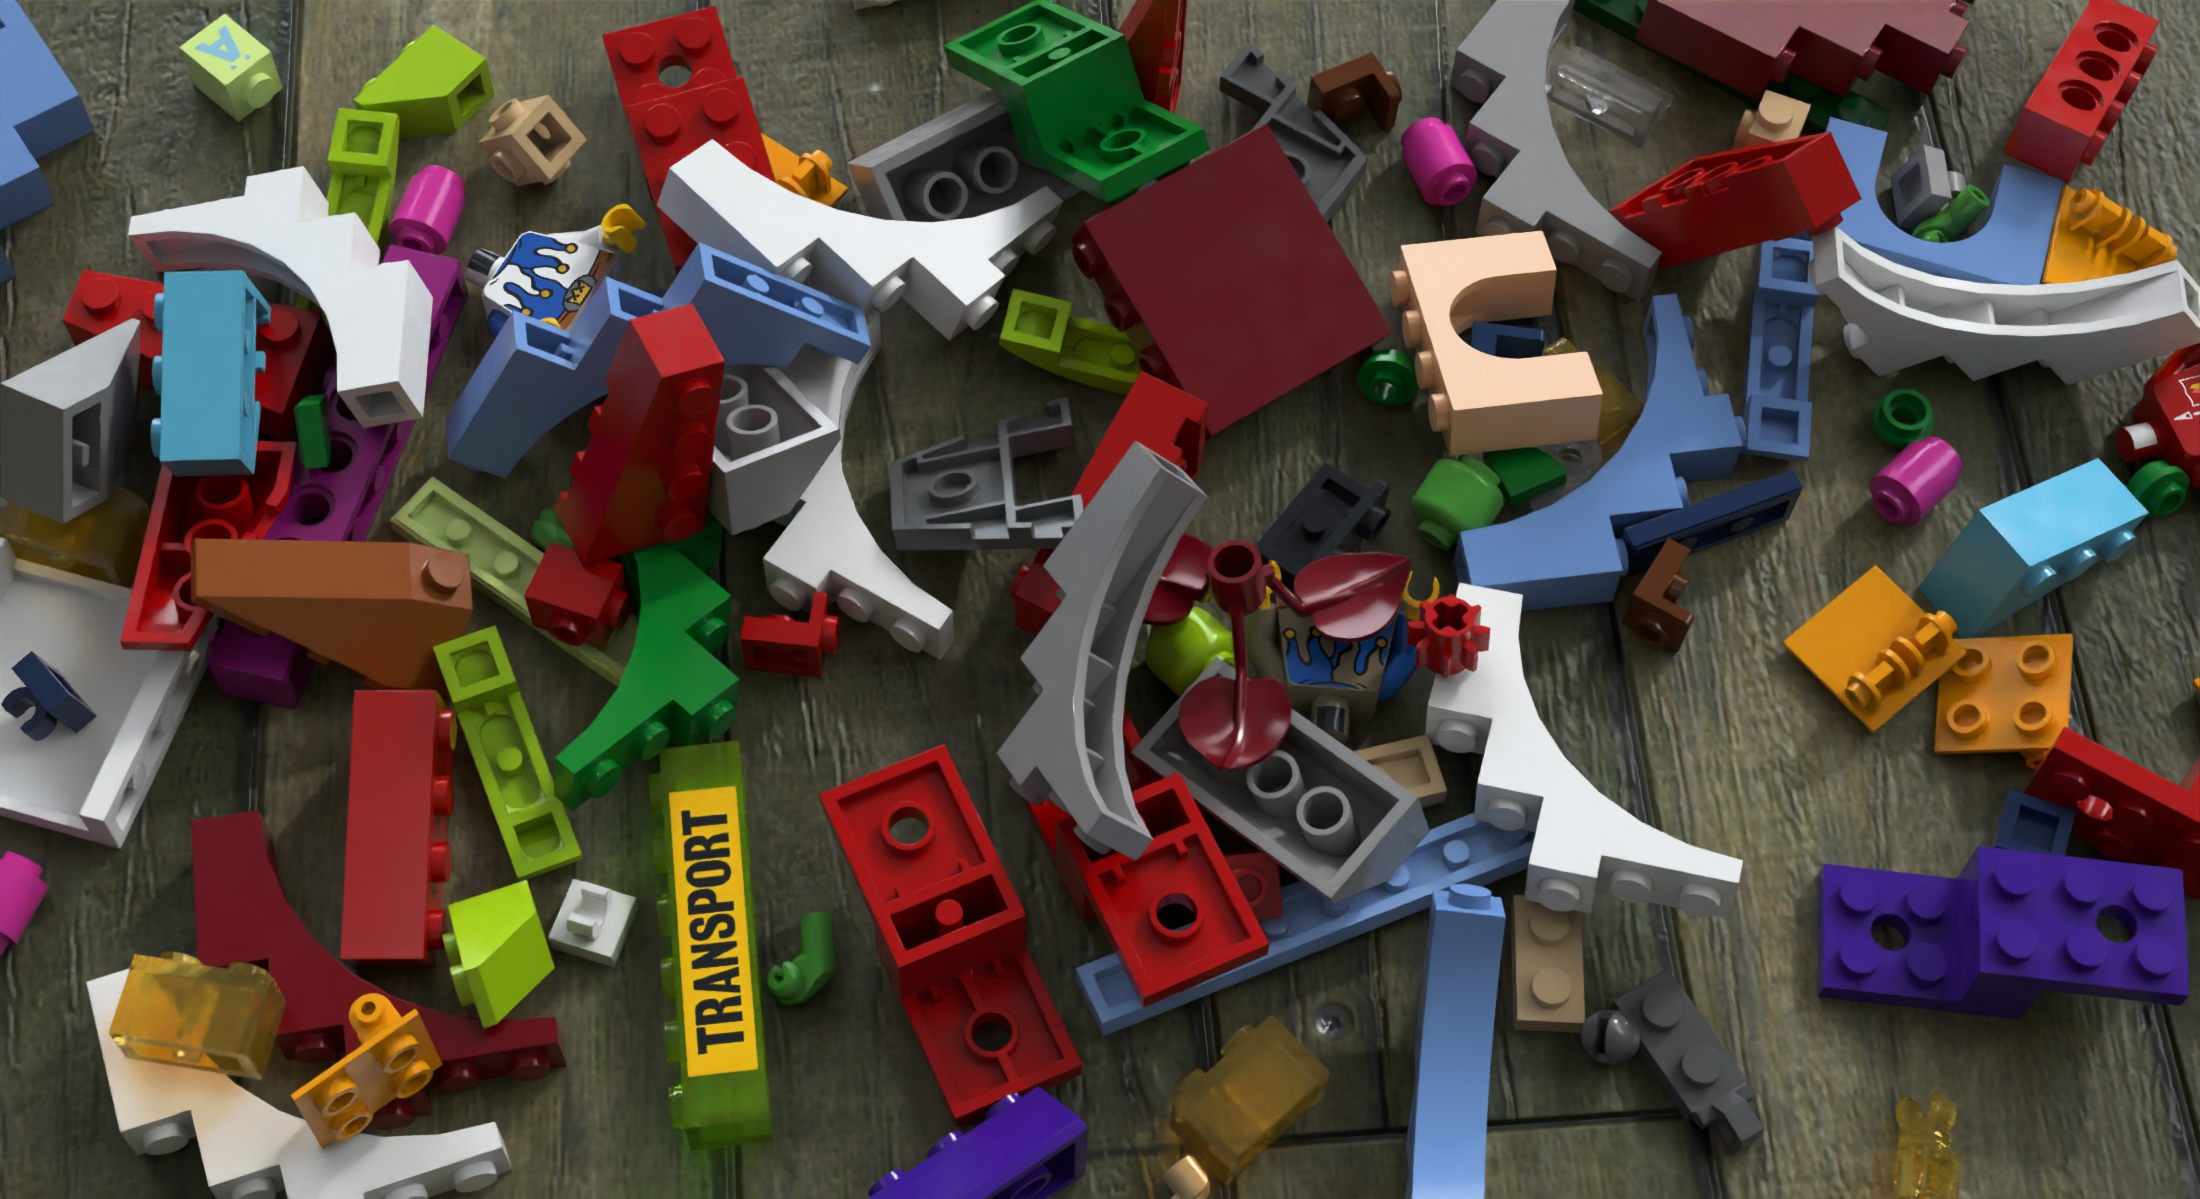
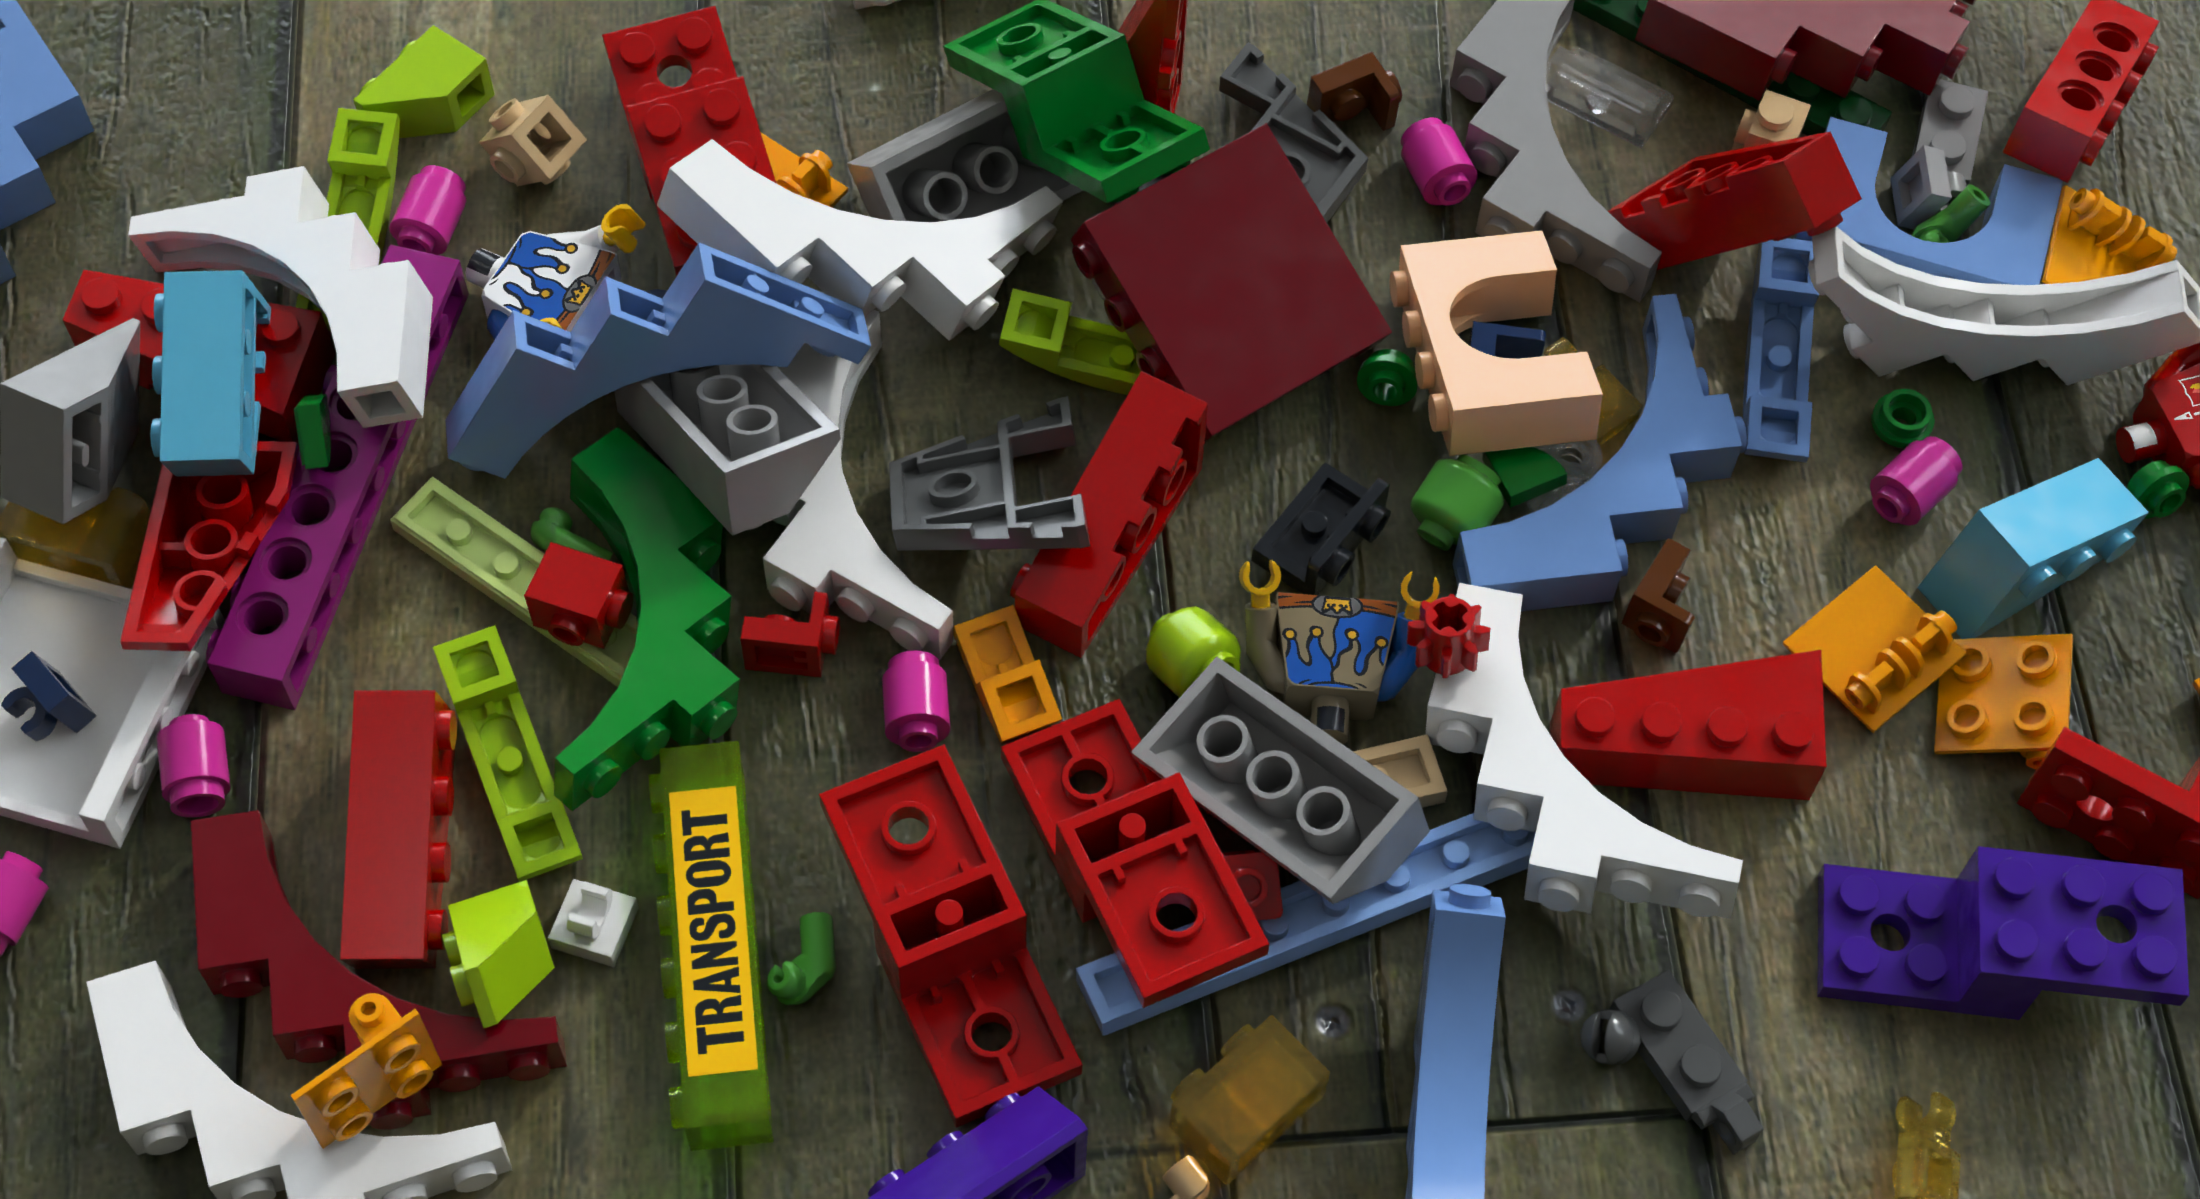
(193, 765): none -> dark pink brick
(198, 1015): clear yellow brick -> none
(231, 67): yellowish green brick -> none
(343, 600): dark orange wedge -> none
(649, 440): red wedge -> none
(915, 701): none -> dark pink brick
(1006, 674): none -> light orange slope
(1106, 574): light grey arch -> none
(1244, 719): dark red plant -> none
(1546, 968): tan plate -> none
(1702, 729): none -> red wedge
(1714, 519): dark blue tile -> none
(1953, 122): none -> light grey plate
(2033, 825): dark blue panel -> none

